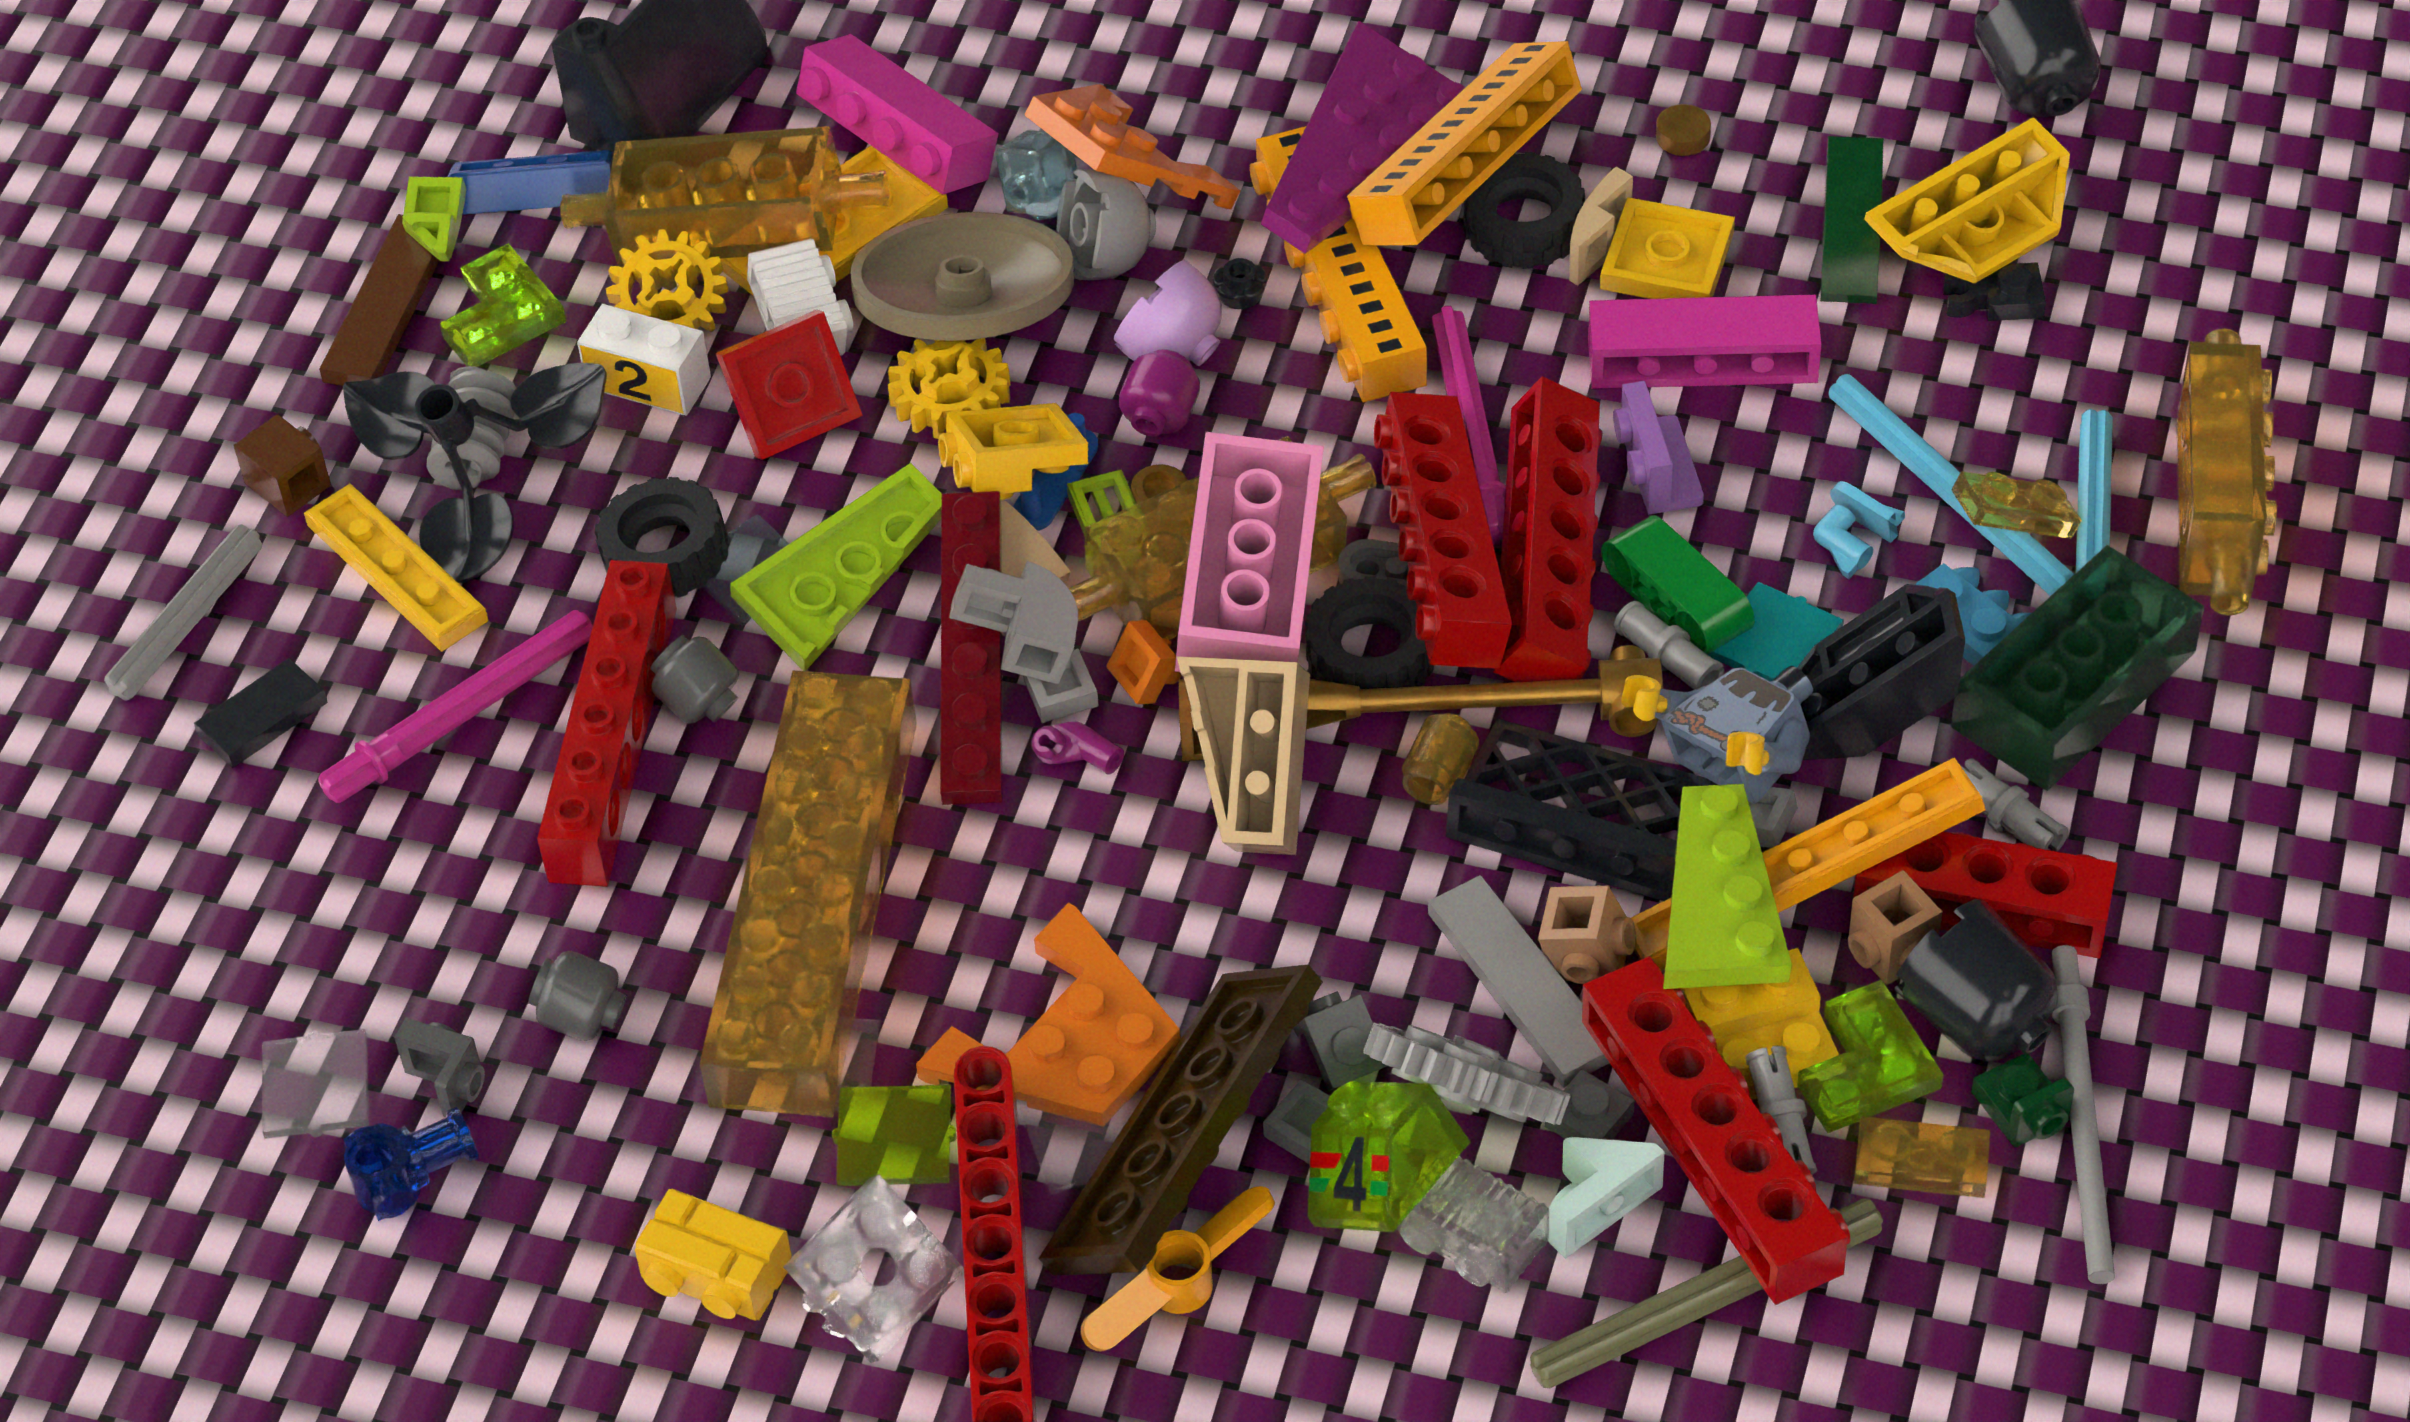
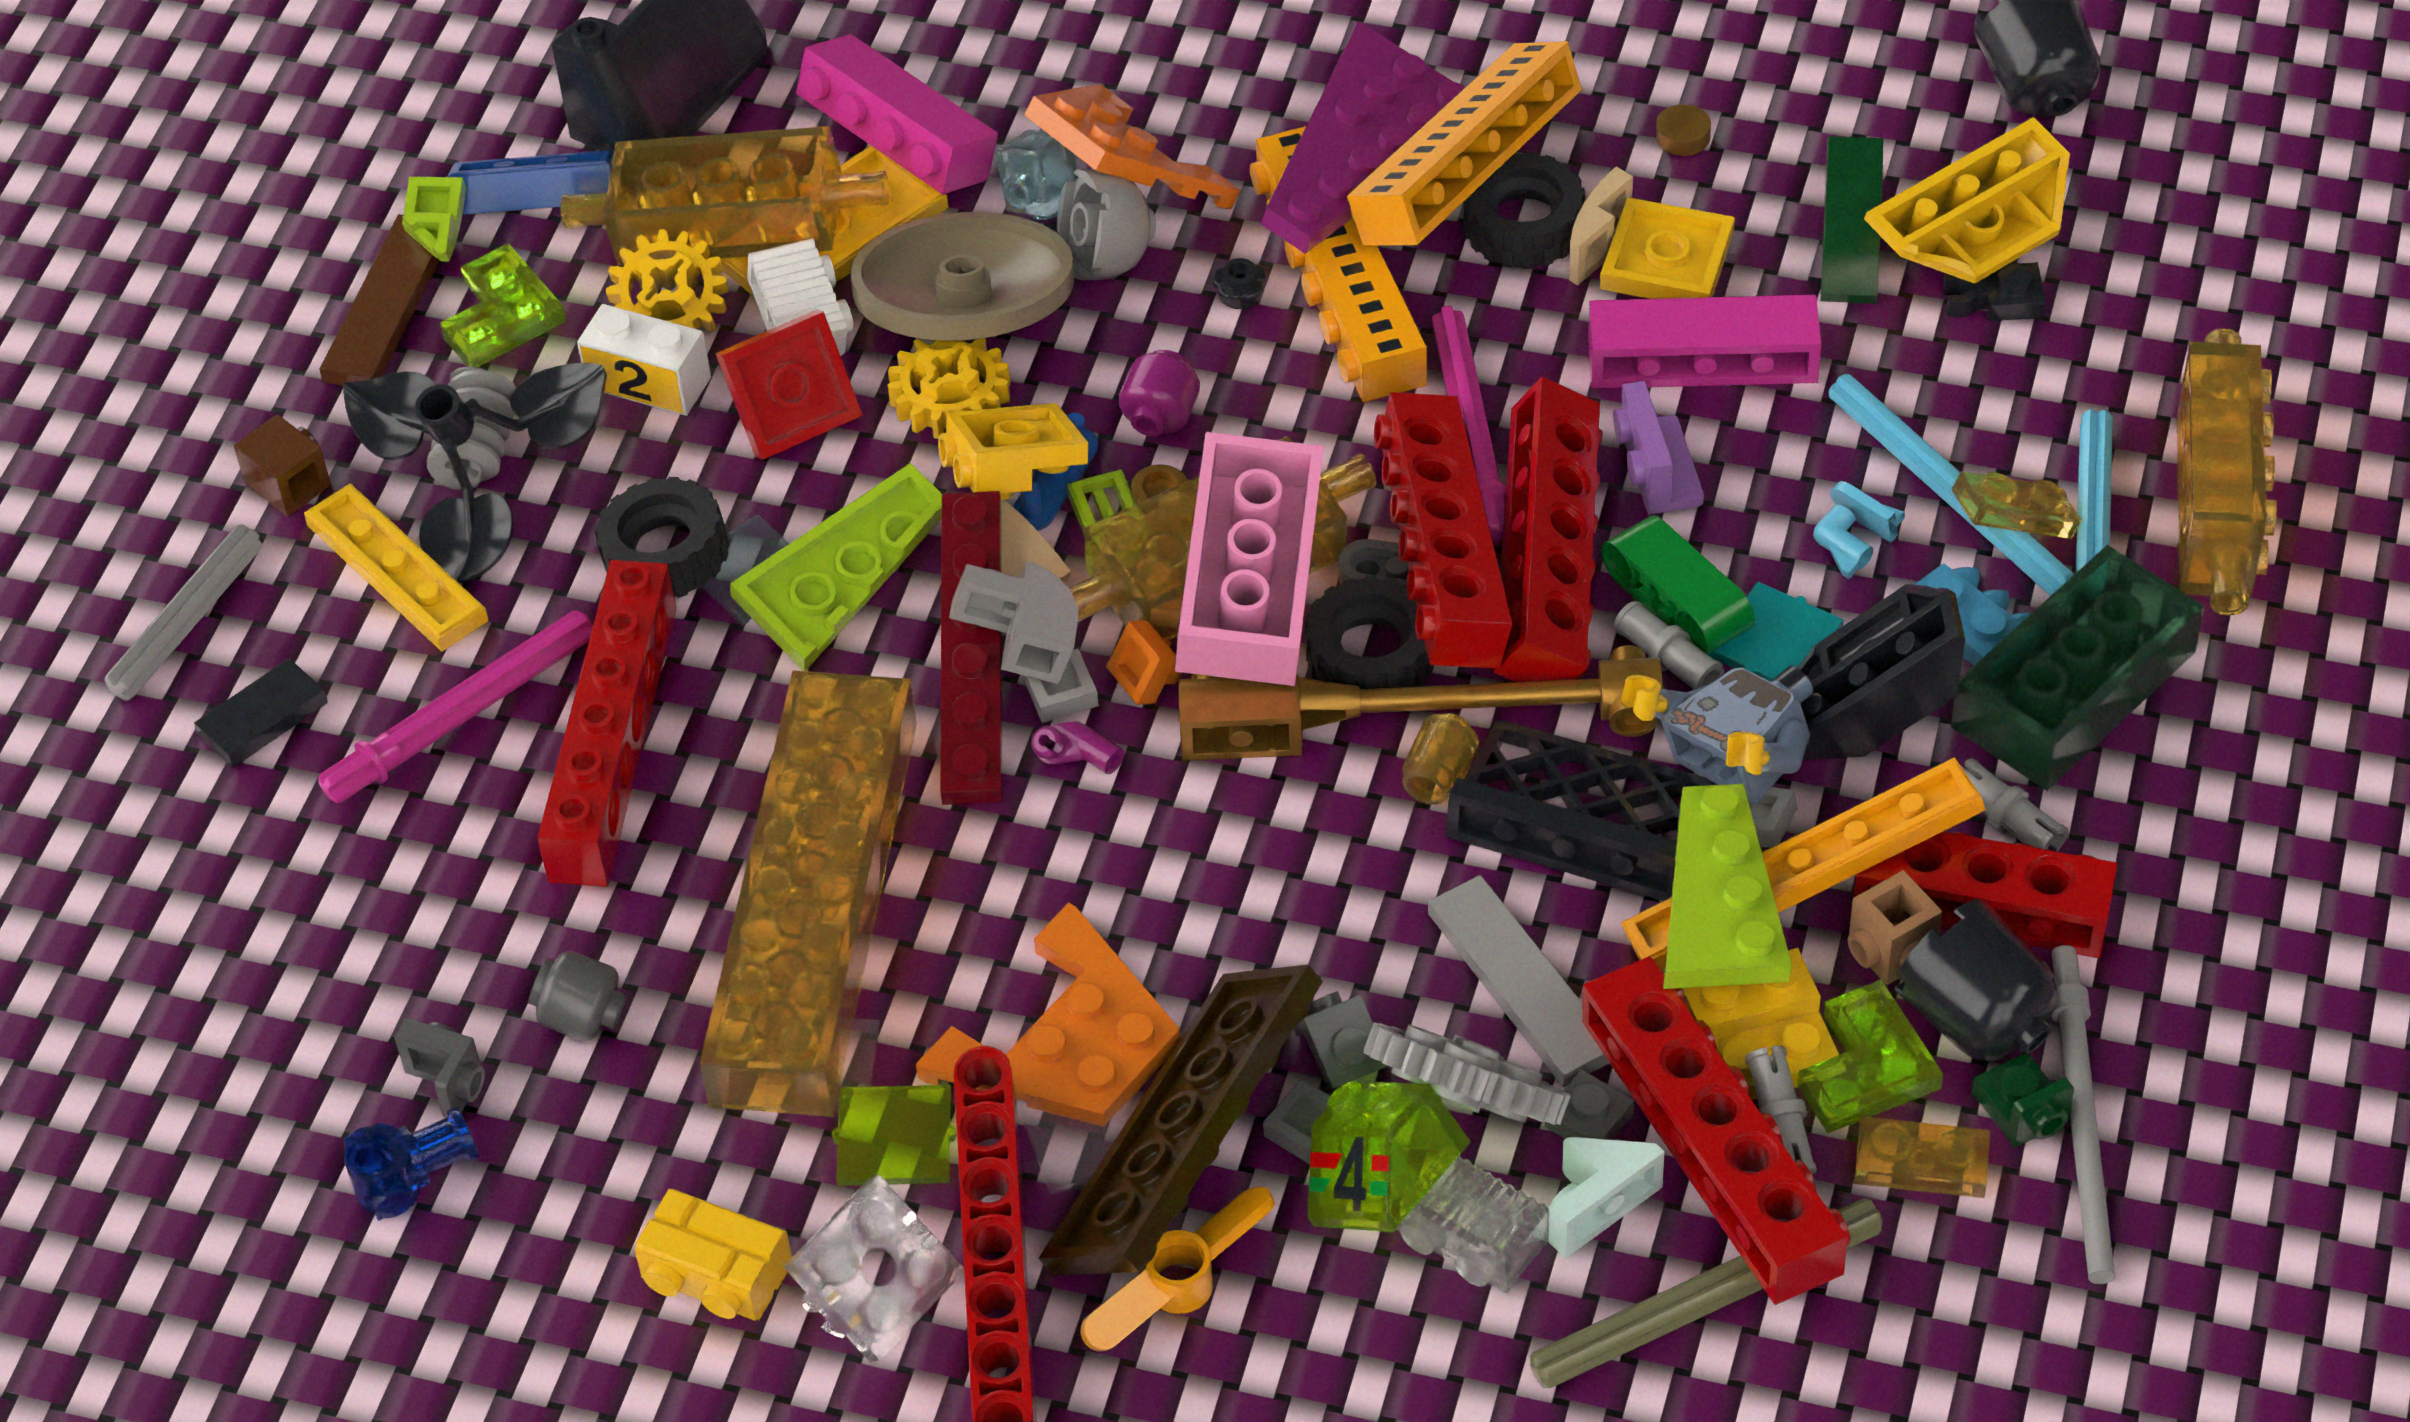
(315, 1083): clear piece -> none
(694, 679): dark grey head -> none
(1174, 318): lavender cylinder -> none
(1252, 746): tan wedge -> none
(1585, 932): medium nougat brick -> none

